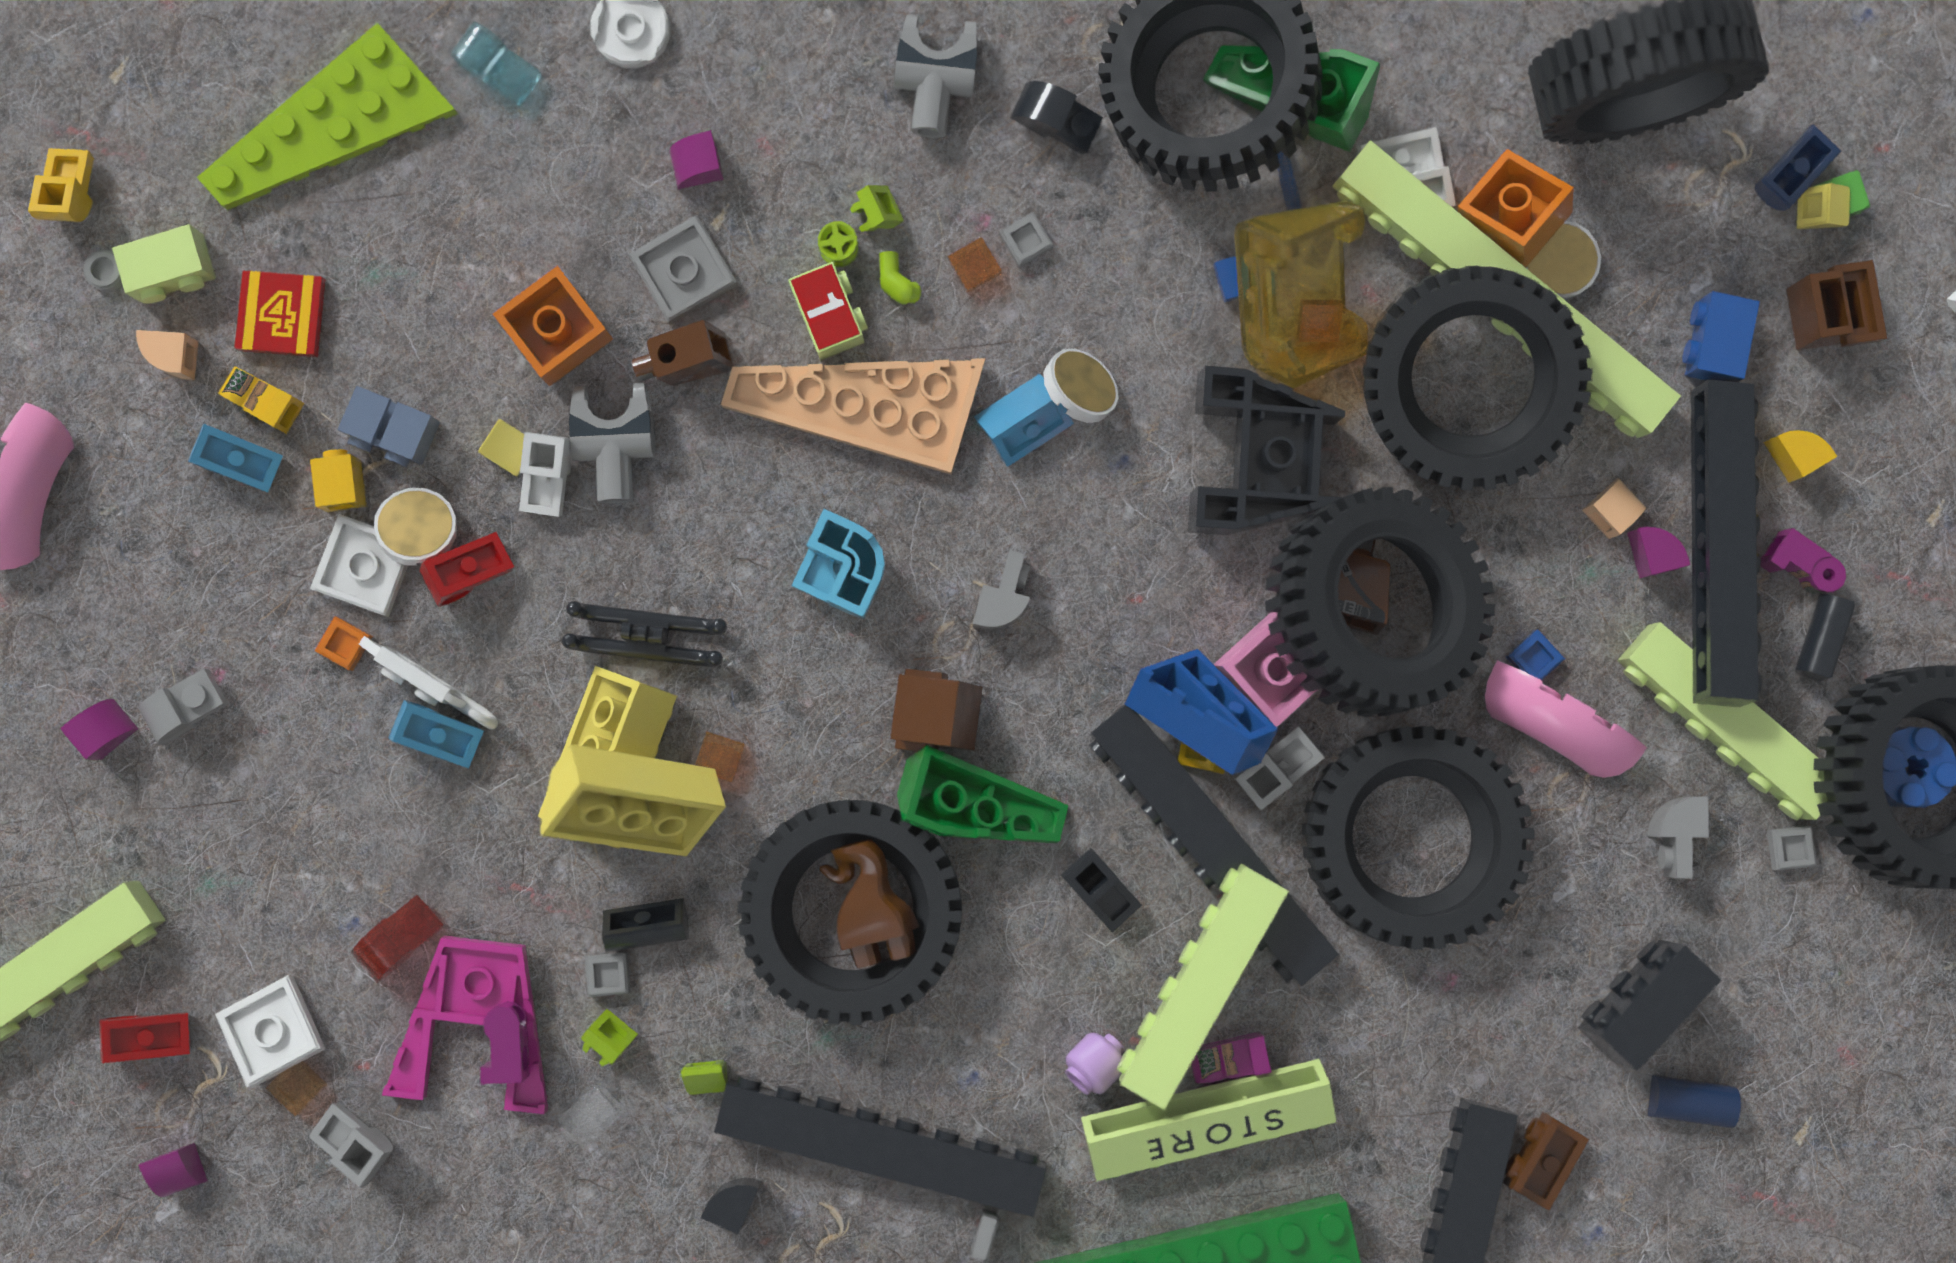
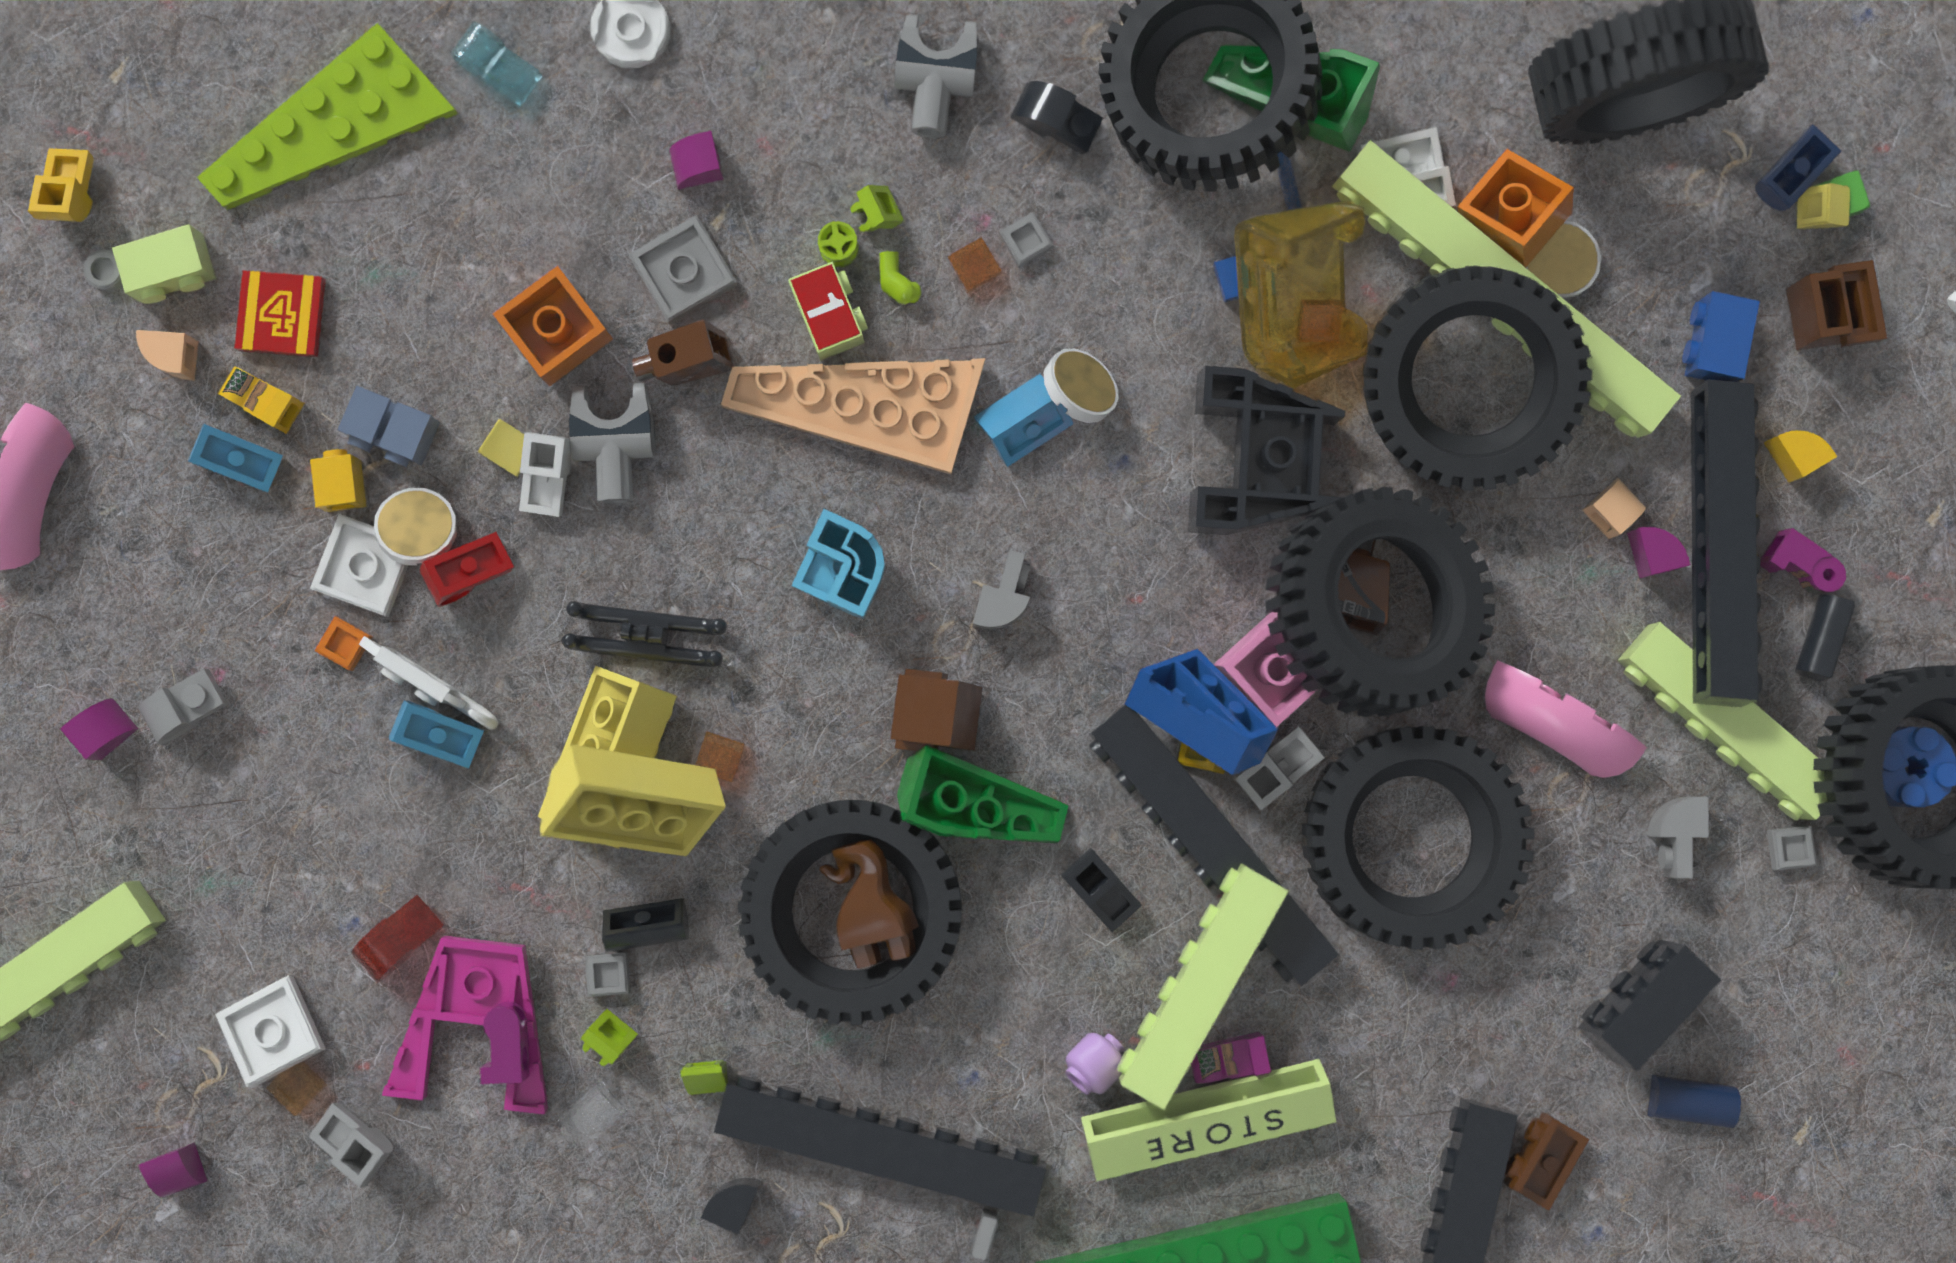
(144, 1037): red plate -> none
(1535, 655): blue tile -> none

